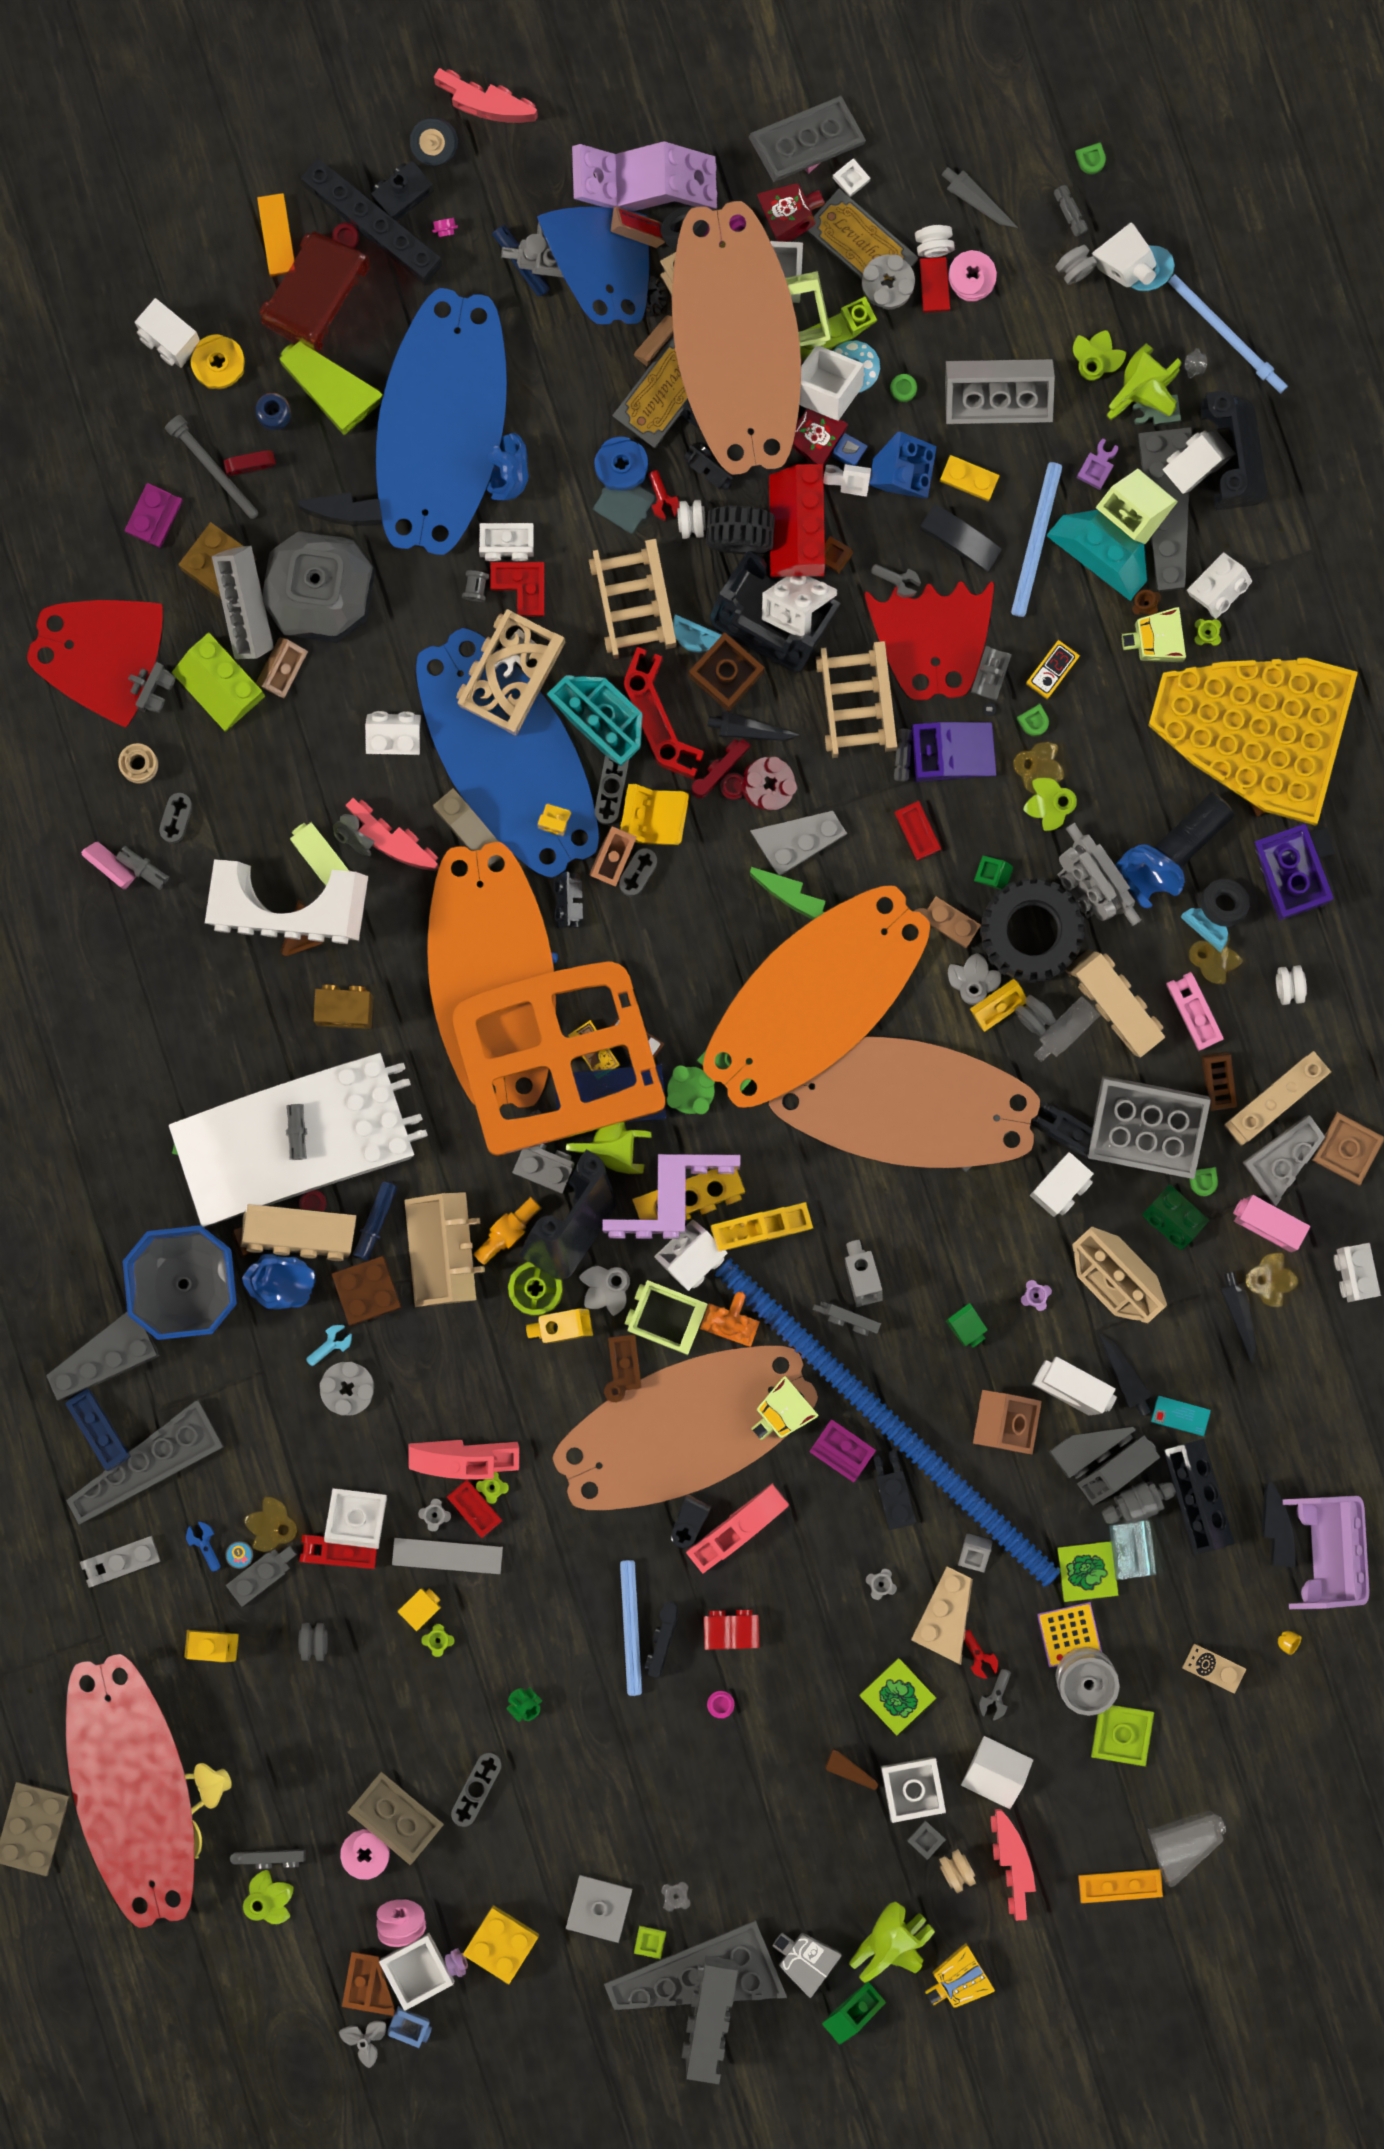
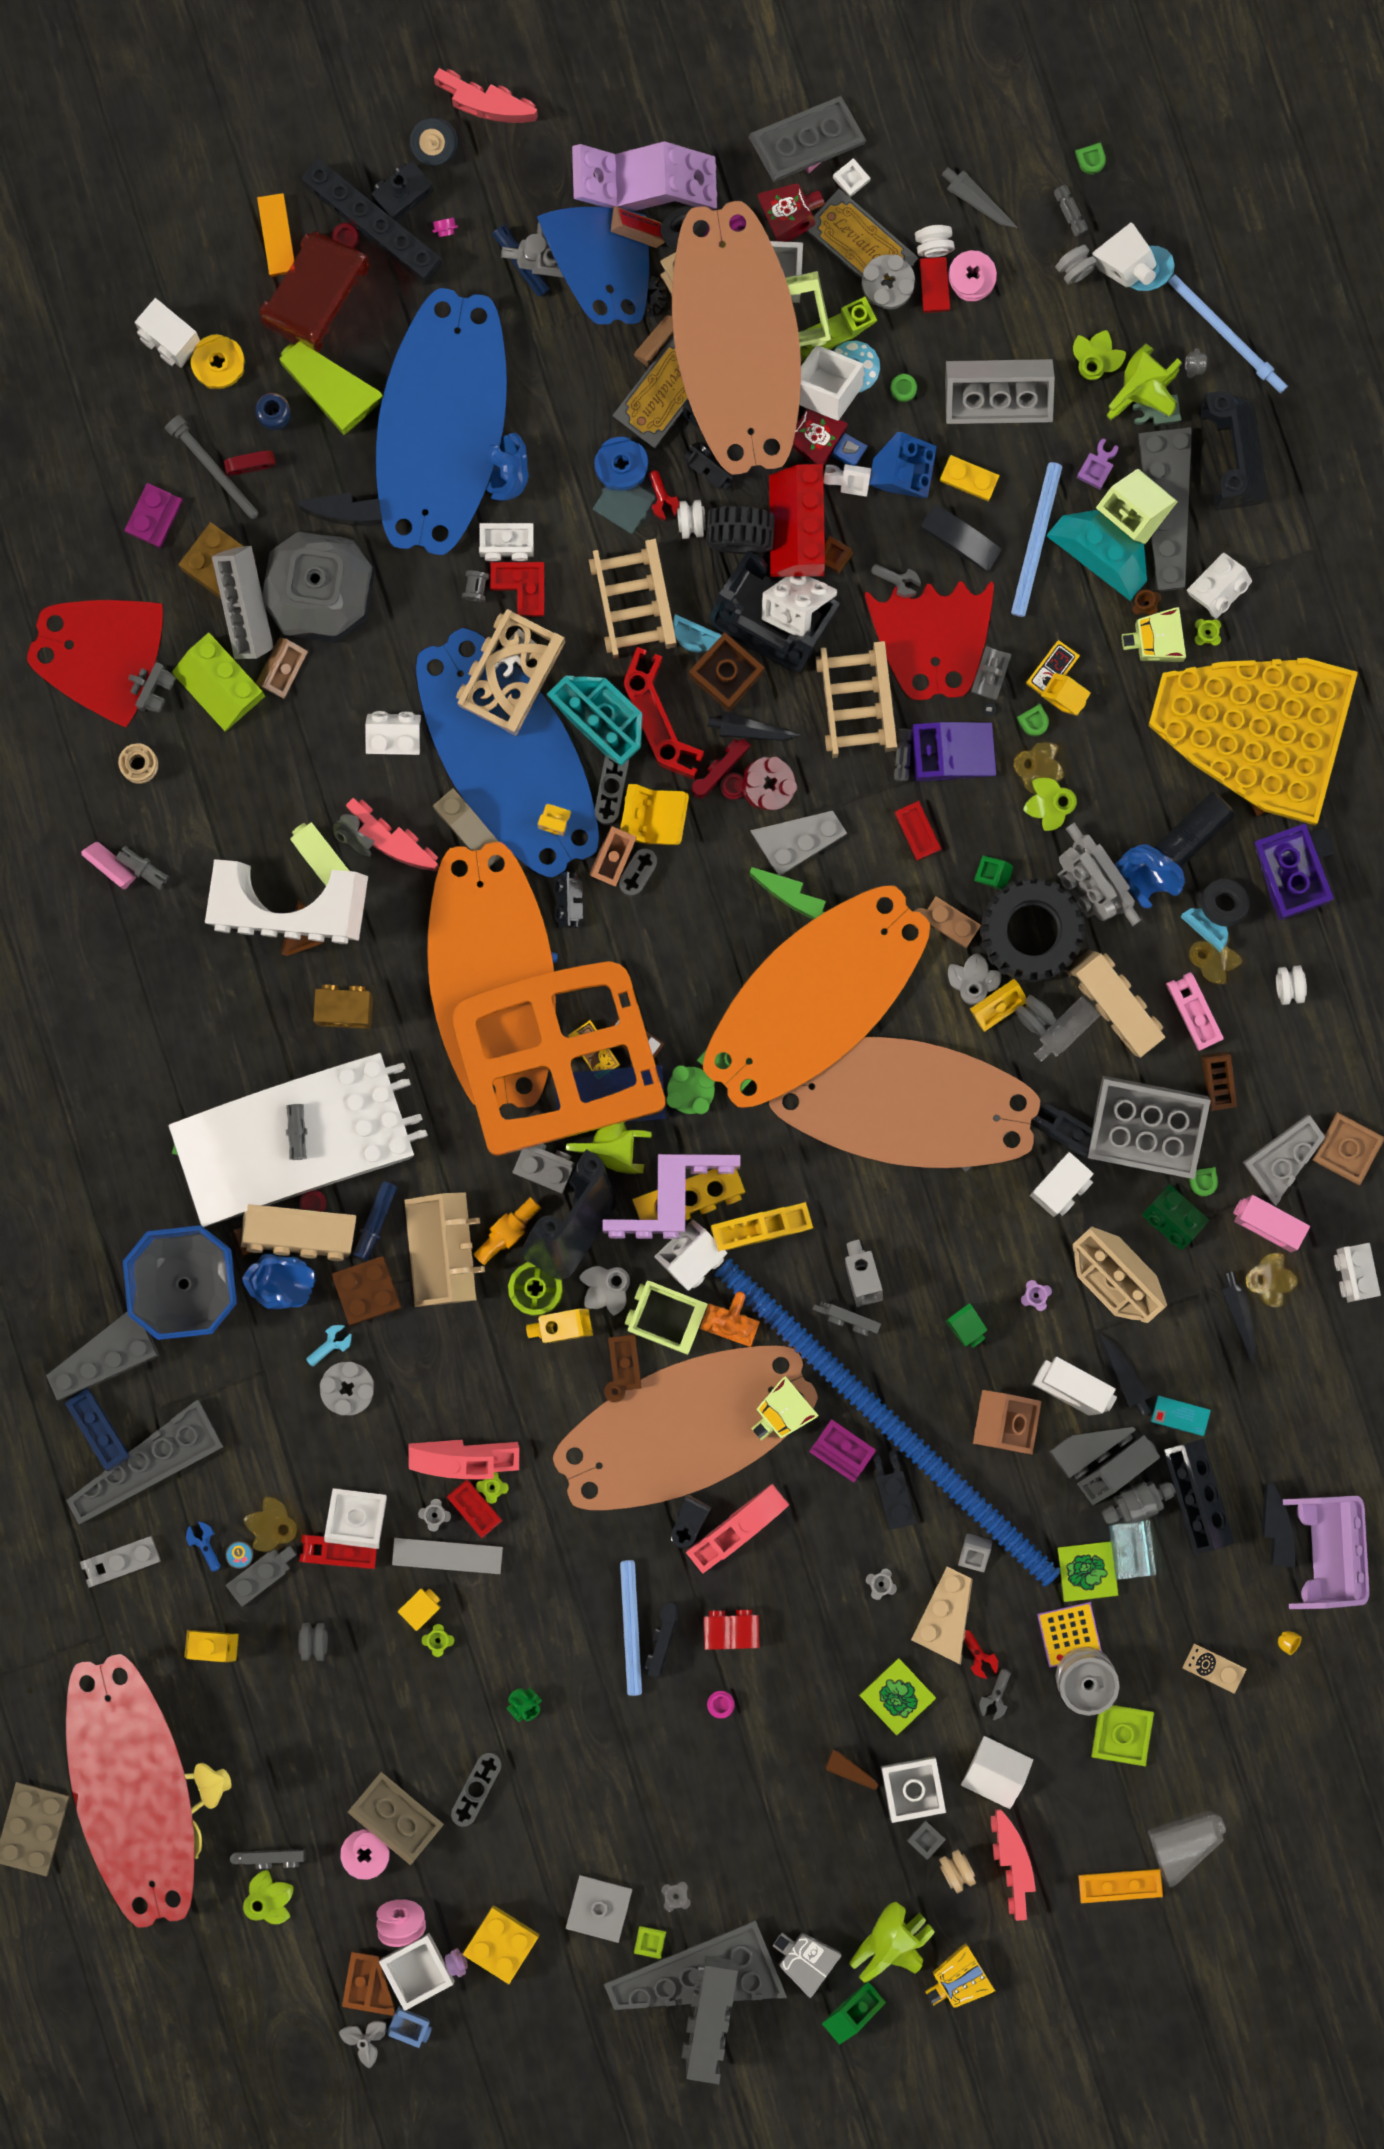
(182, 819): dark grey beam -> none
(1065, 694): none -> yellow brick
(1202, 457): white brick -> none
(1277, 1098): tan fence -> none

